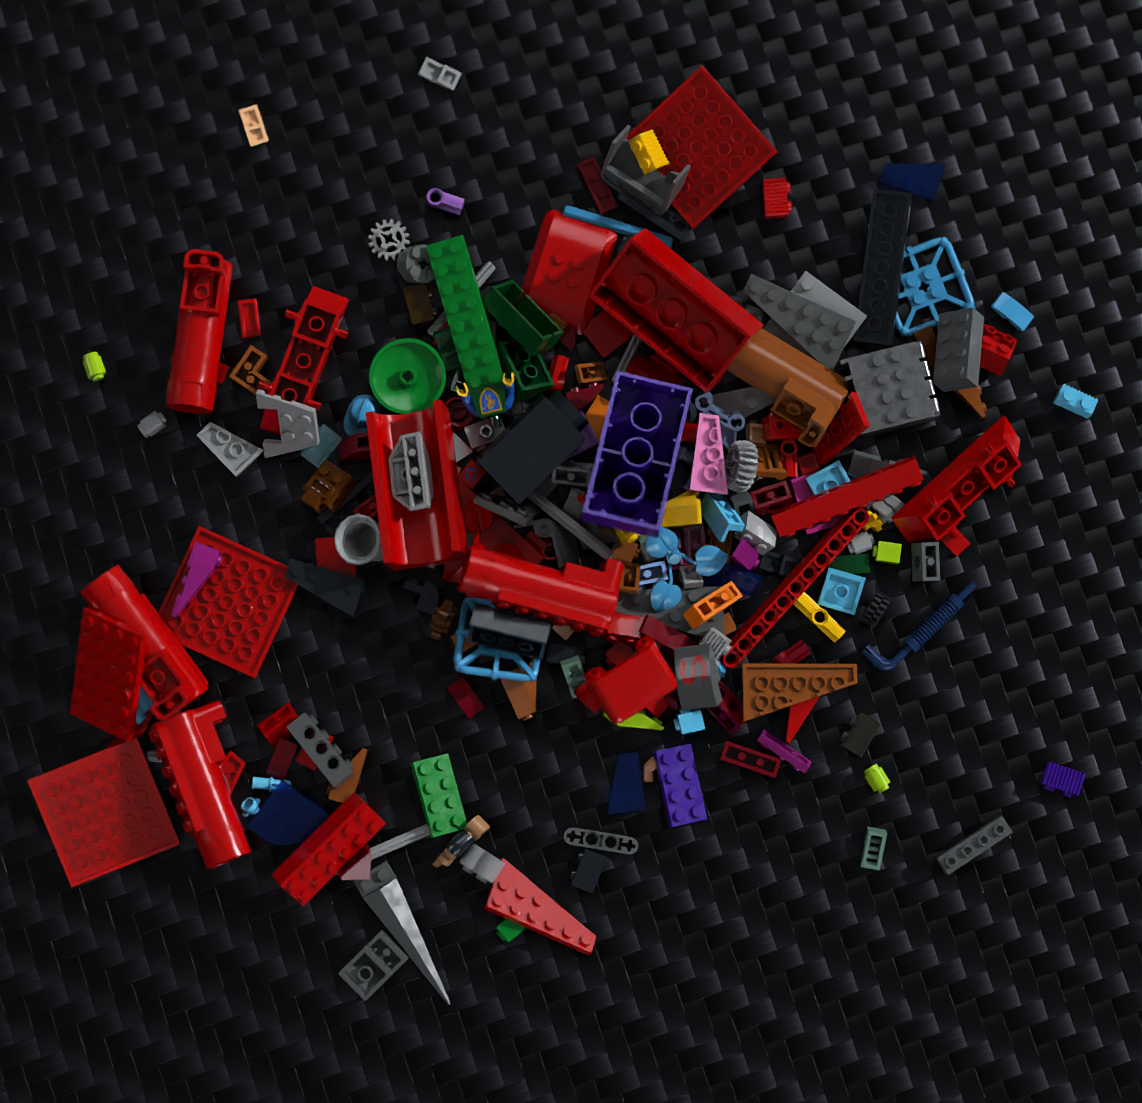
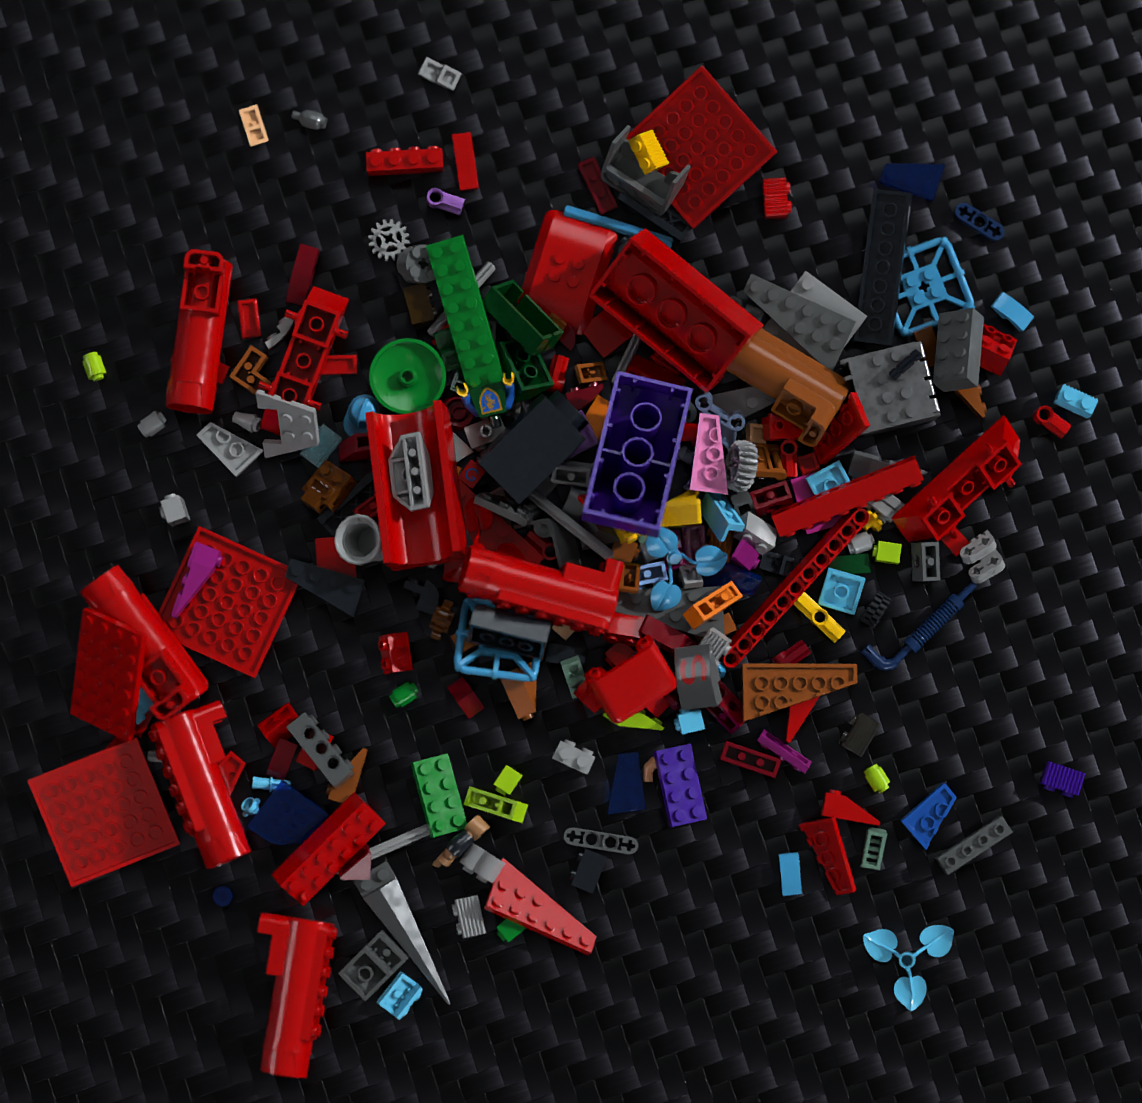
(174, 510): none -> light grey brick
(222, 896): none -> clear blue plate
(248, 421): none -> light grey cone
(285, 328): none -> light grey slope
(300, 966): none -> red piece
(302, 274): none -> dark red slope
(310, 119): none -> dark grey plant
(340, 365): none -> red tile
(395, 653): none -> red bracket
(400, 995): none -> medium azure bracket
(404, 161): none -> red brick
(404, 694): none -> green brick
(465, 161): none -> red tile
(469, 916): none -> light grey brick
(495, 804): none -> lime slope
(507, 780): none -> lime brick
(573, 757): none -> light grey brick
(790, 874): none -> dark azure slope
(830, 851): none -> red wing
(843, 808): none -> red slope
(905, 364): none -> black axle
(909, 989): none -> medium azure plant
(928, 814): none -> blue wing
(982, 549): none -> light grey piece
(988, 234): none -> dark blue beam
(1053, 422): none -> red piece

